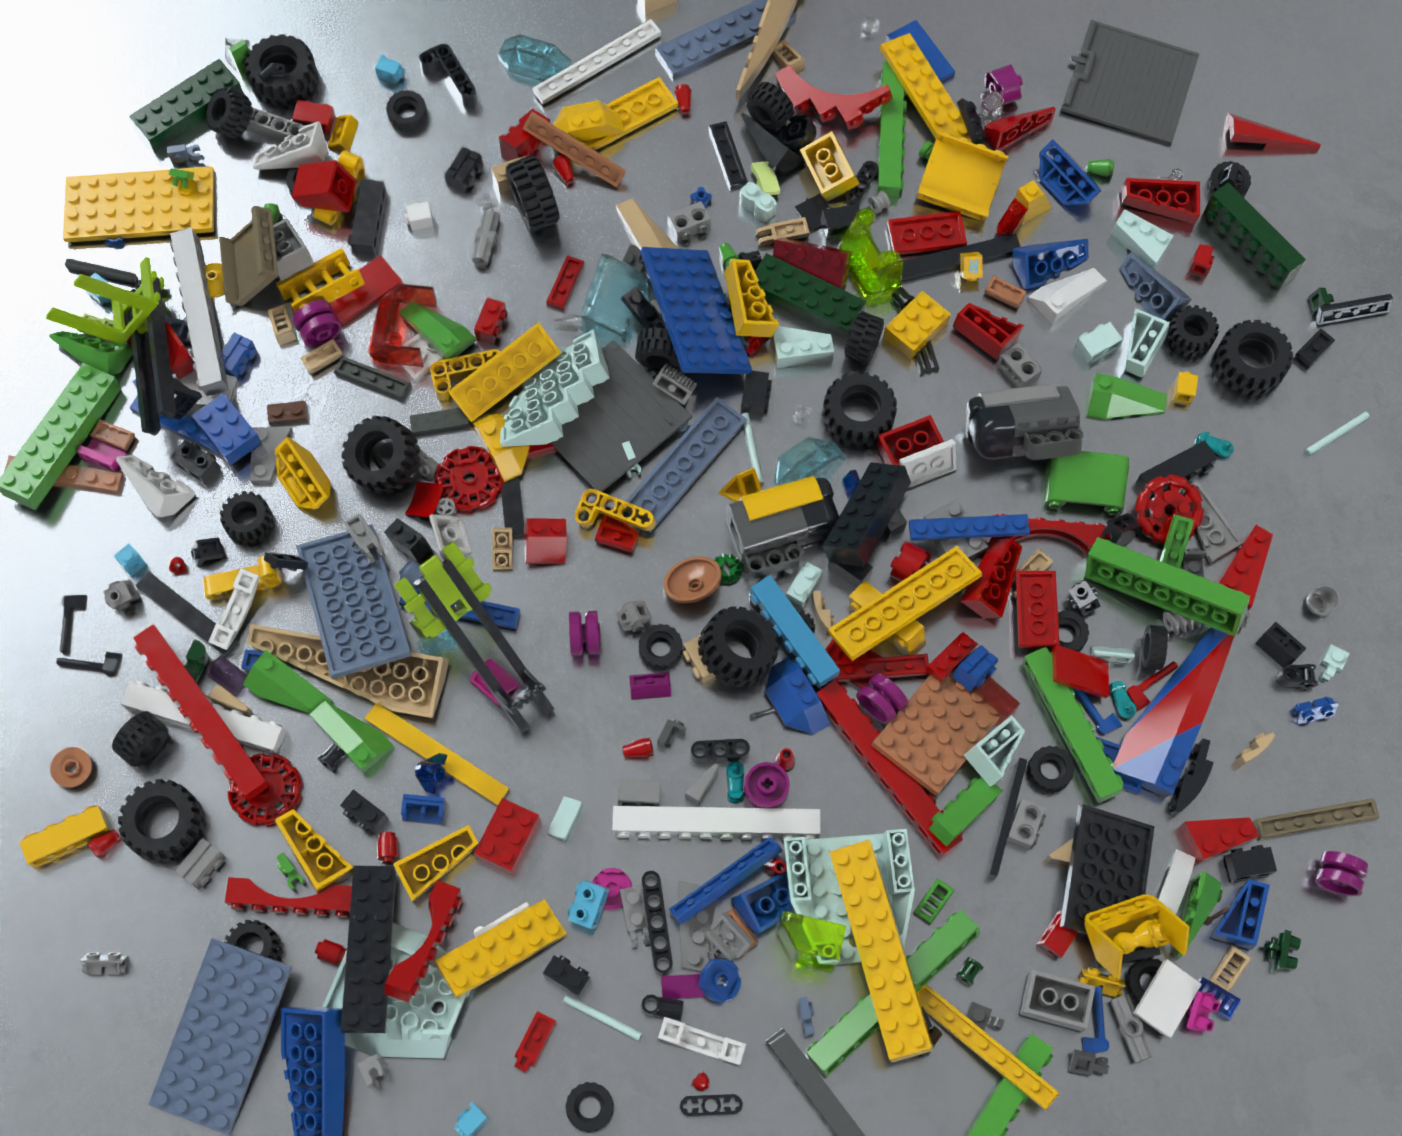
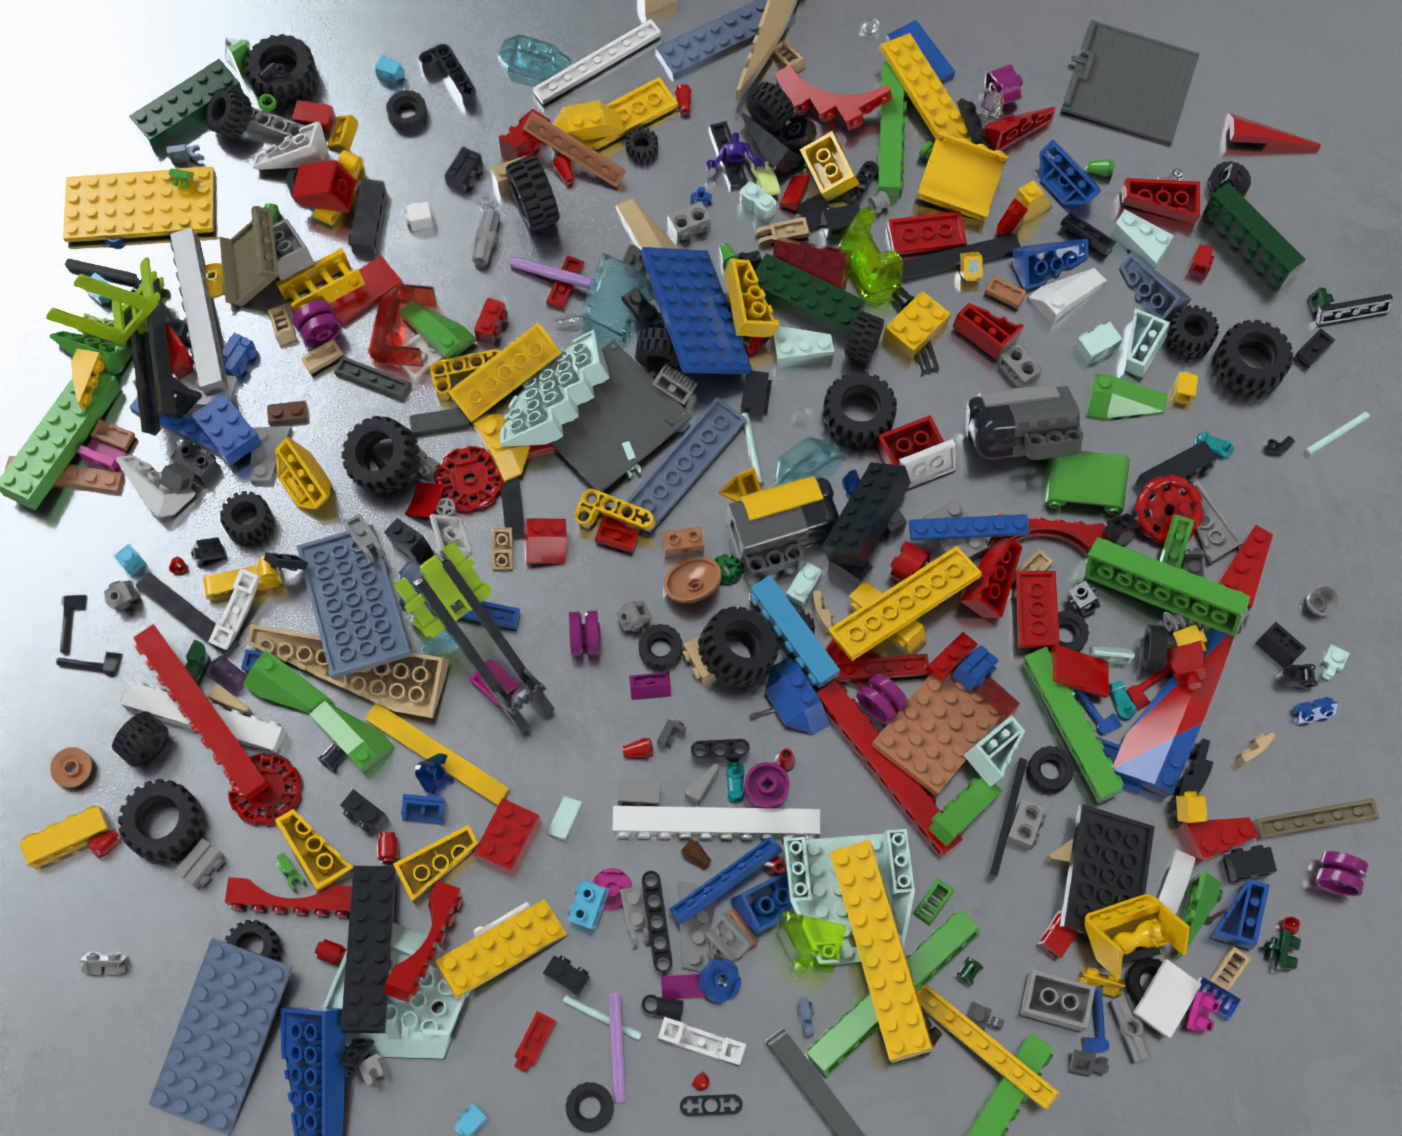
(85, 372): none -> yellow slope
(176, 478): none -> dark grey brick
(267, 103): none -> bright green cone
(354, 1055): none -> black hinge
(550, 272): none -> lavender axle
(617, 1047): none -> lavender axle
(642, 135): none -> black tyre
(683, 542): none -> nougat brick
(696, 853): none -> reddish brown cone
(735, 153): none -> dark purple piece
(794, 192): none -> red slope
(1084, 230): none -> black plate
(1187, 664): none -> red torso
(1190, 635): none -> yellow brick
(1191, 807): none -> yellow brick
(1277, 447): none -> black arm
(1289, 923): none -> red hinge

